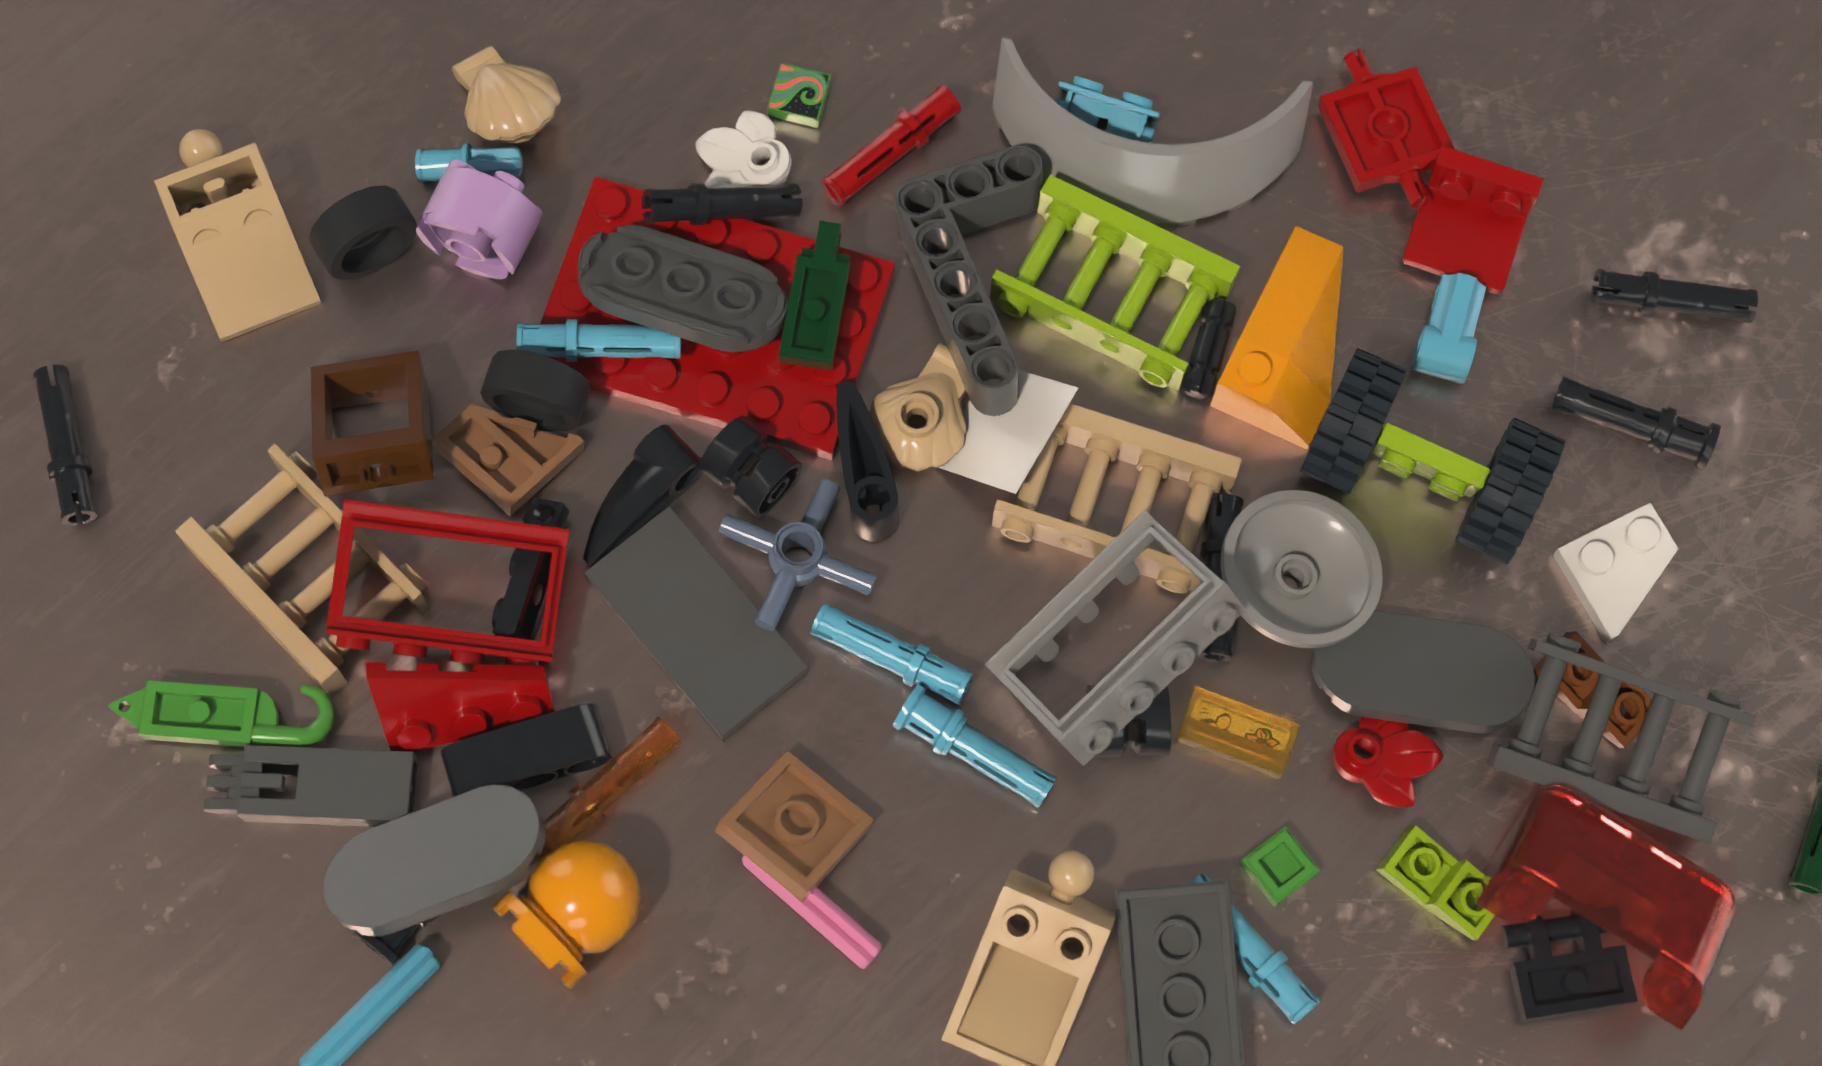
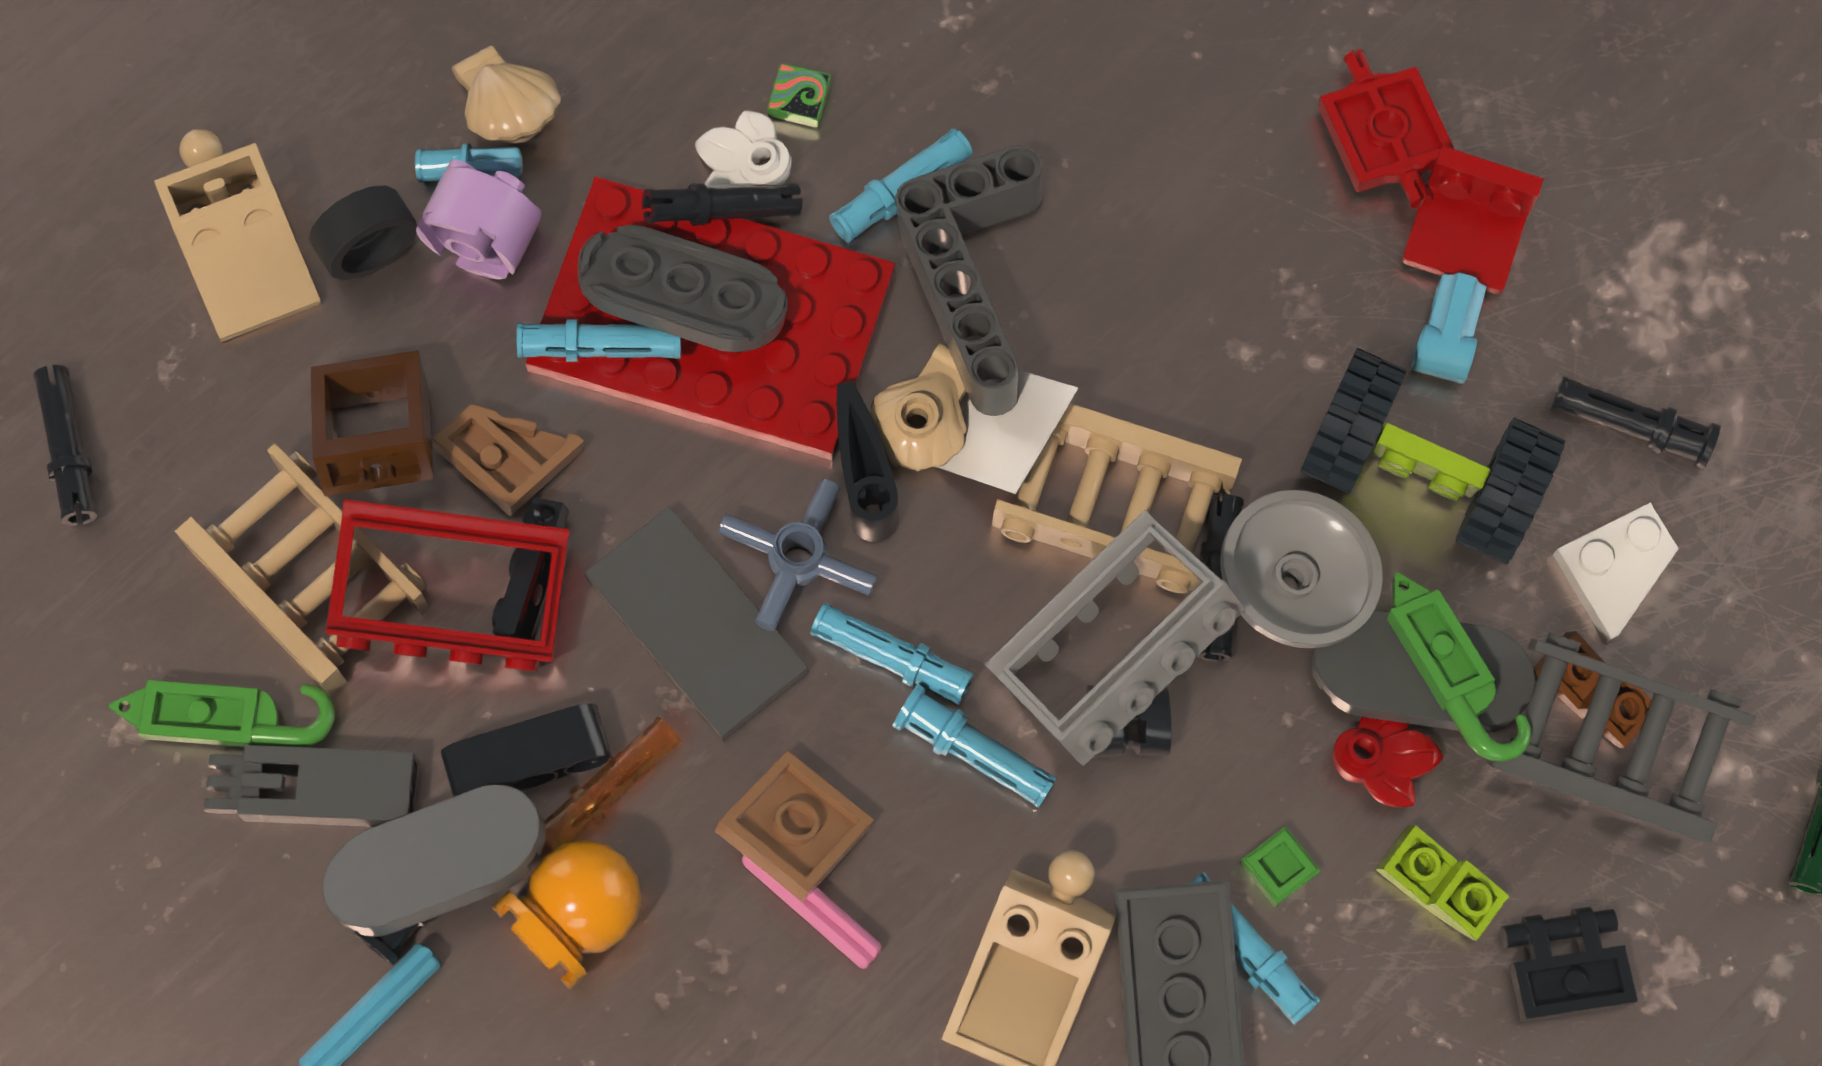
(447, 706): red wing -> none
(536, 389): black tyre -> none
(652, 481): black piece -> none
(736, 454): black wheel -> none
(816, 302): dark green hinge -> none
(879, 198): none -> medium azure pin
(908, 131): red pin -> none
(1114, 232): lime fence -> none
(1125, 116): medium azure hinge -> none
(1151, 180): light grey windscreen -> none
(1209, 348): black axle -> none
(1237, 732): clear yellow tile -> none
(1287, 349): light orange wedge -> none
(1450, 666): none -> bright green plate
(1620, 882): clear red windscreen -> none
(1652, 293): black pin -> none

